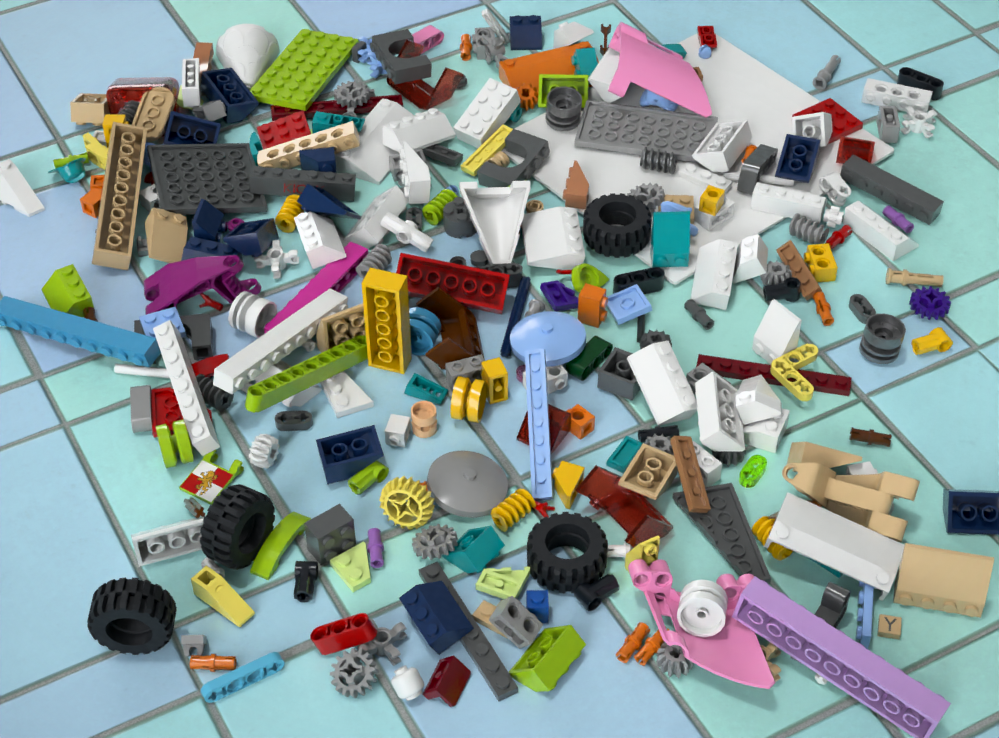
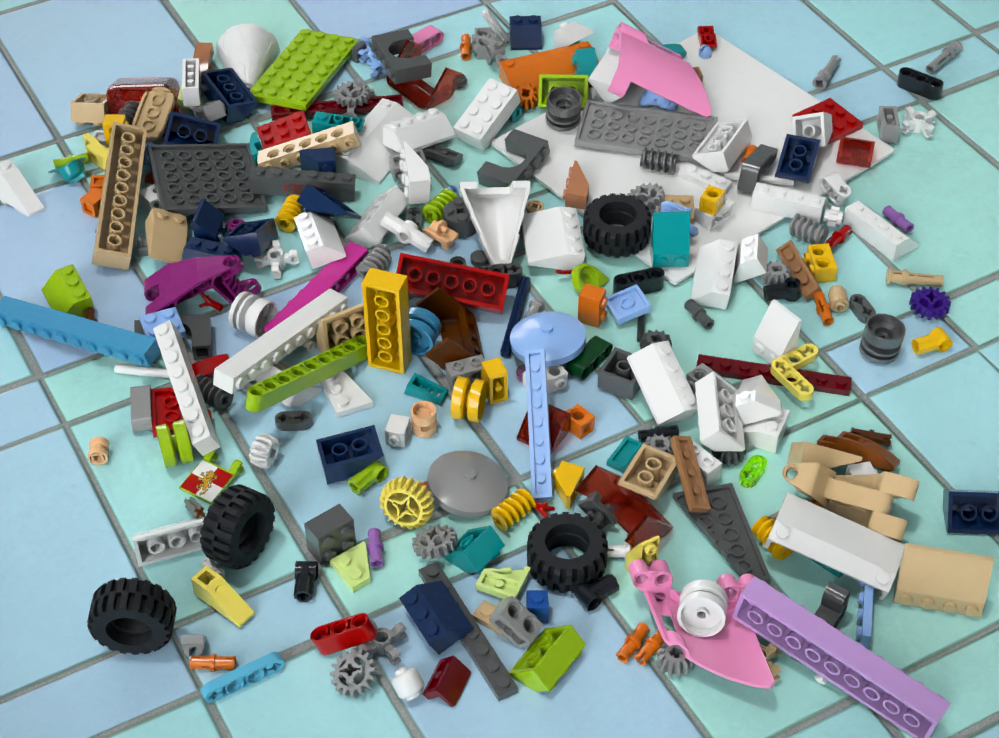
(98, 450): none -> light nougat wheel
(277, 543): lime slope -> none
(441, 233): none -> light nougat hips
(488, 149): light yellow plate -> none
(500, 159): tan wheel -> none
(559, 296): dark purple wing -> none
(597, 511): none -> dark grey hips
(605, 30): reddish brown flag -> none
(838, 298): none -> tan brick
(863, 447): none -> dark orange slope
(889, 626): tan tile -> none
(890, 94): white brick -> none
(891, 189): dark grey brick -> none
(948, 54): none -> light grey pin

